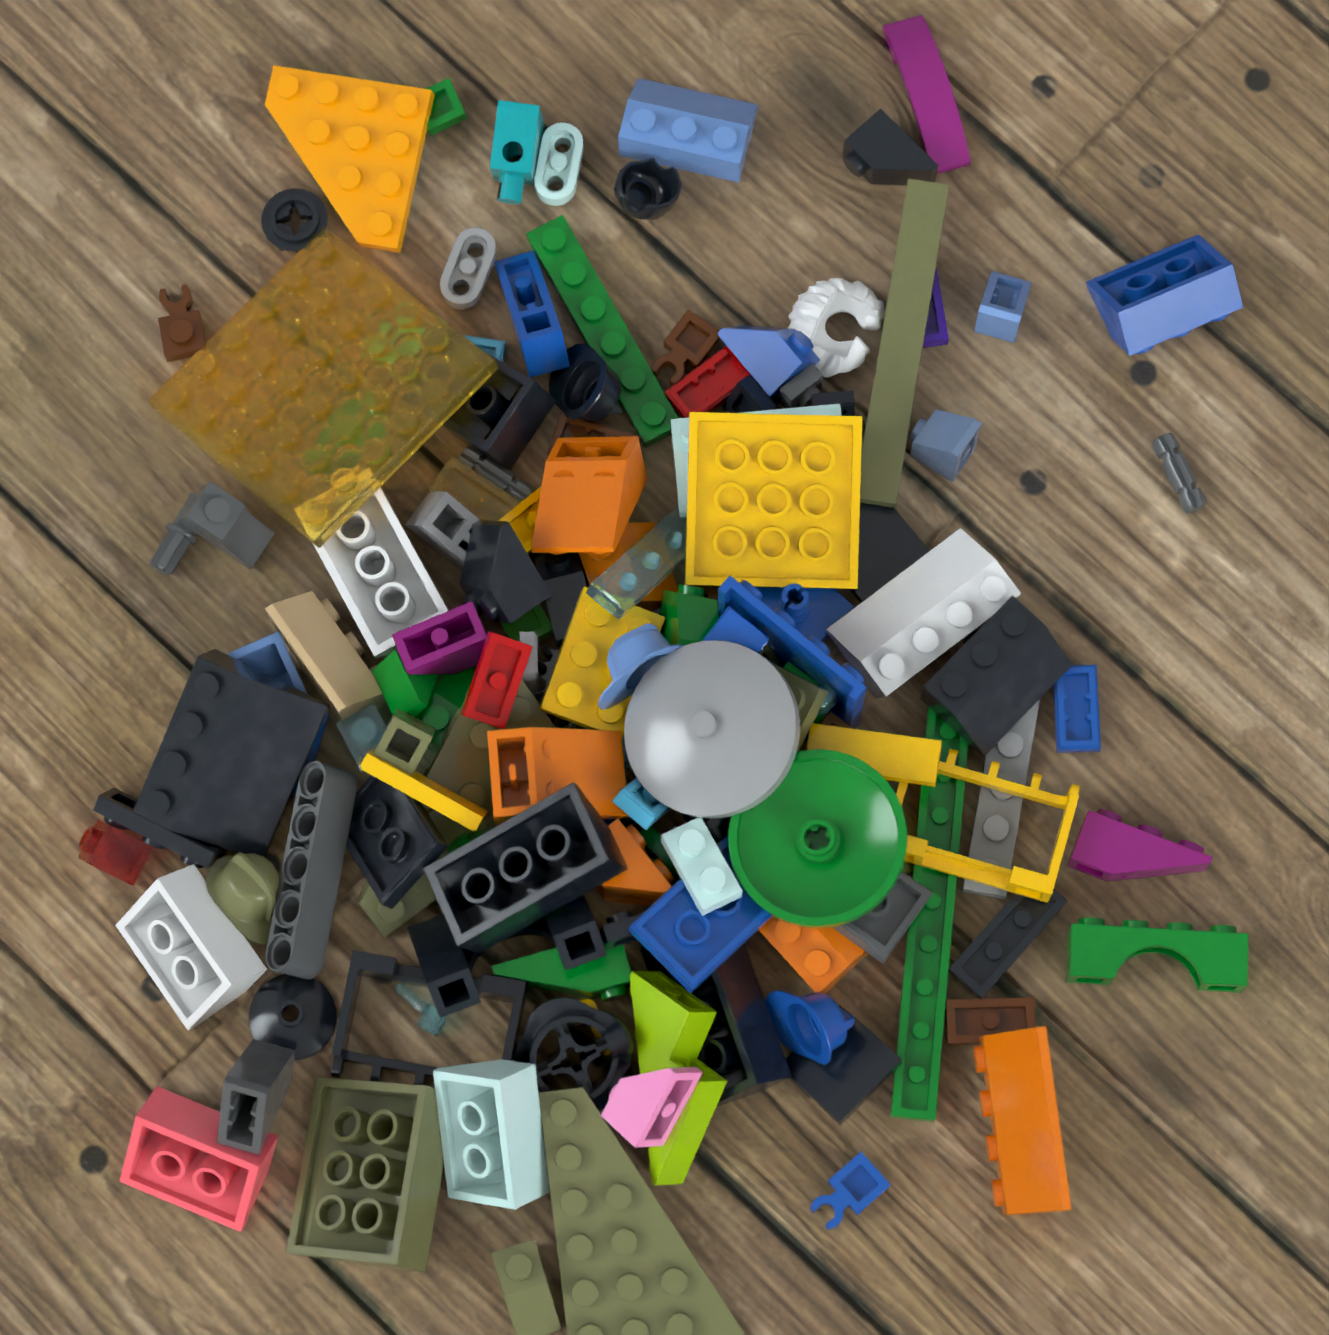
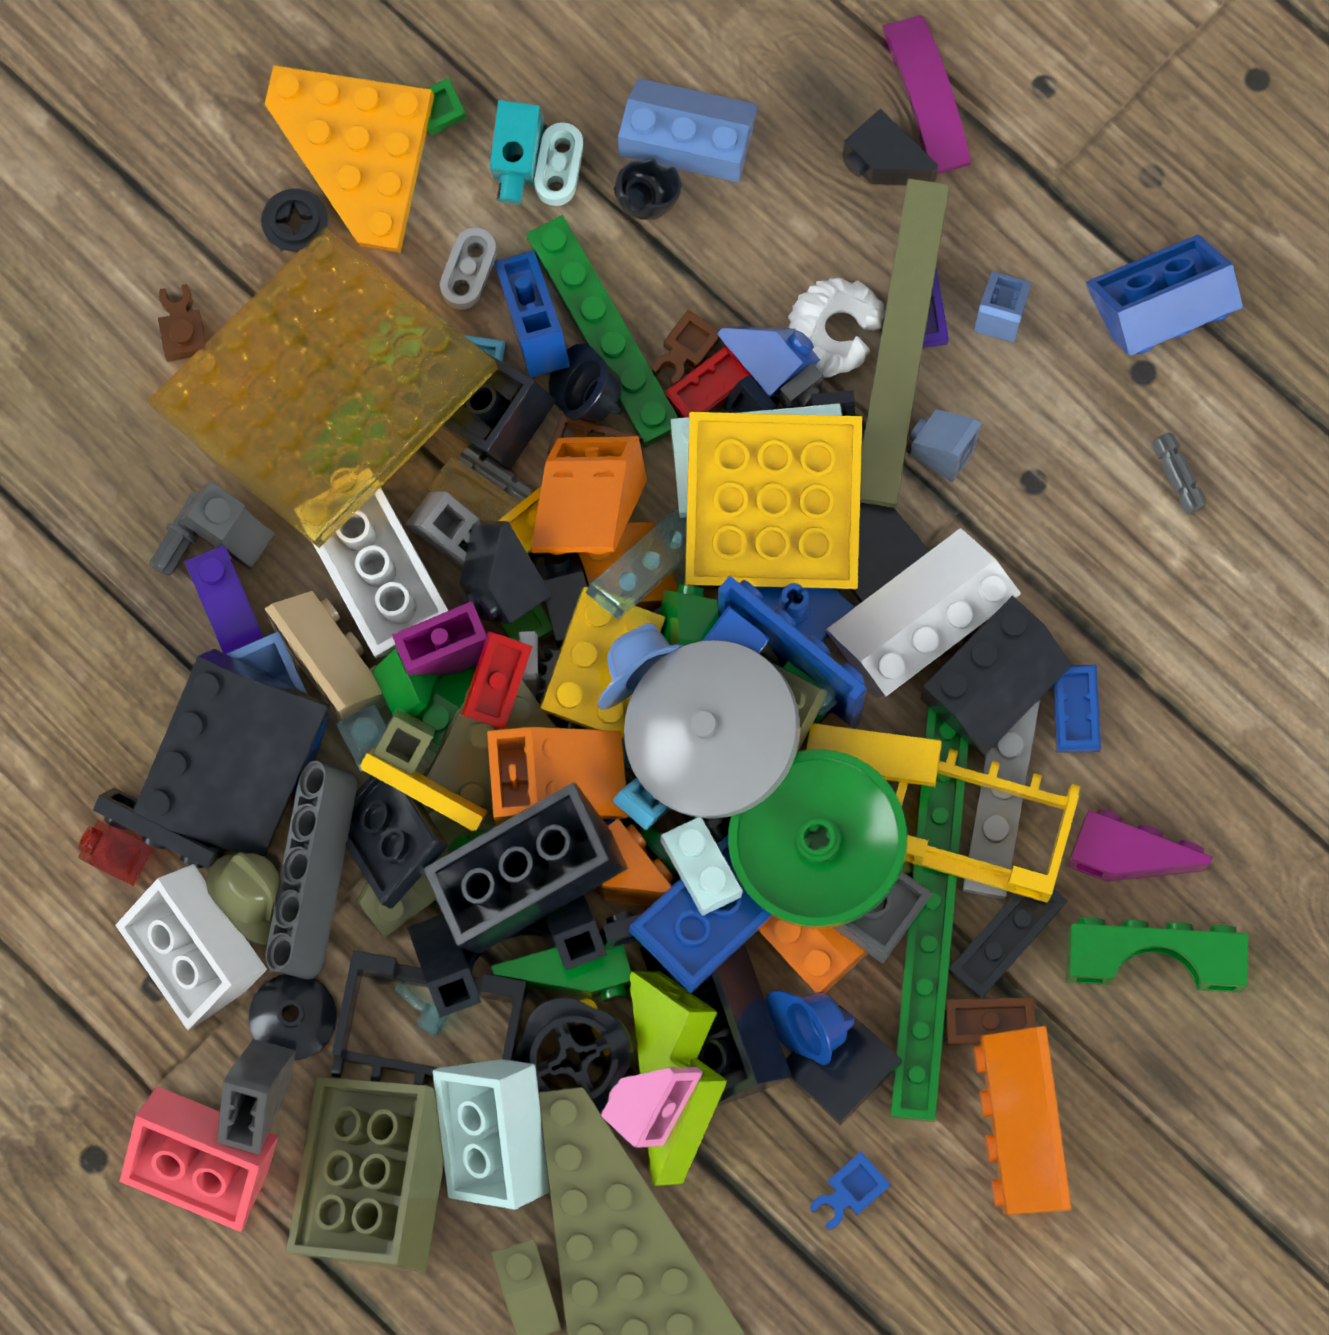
(224, 599): none -> dark purple slope

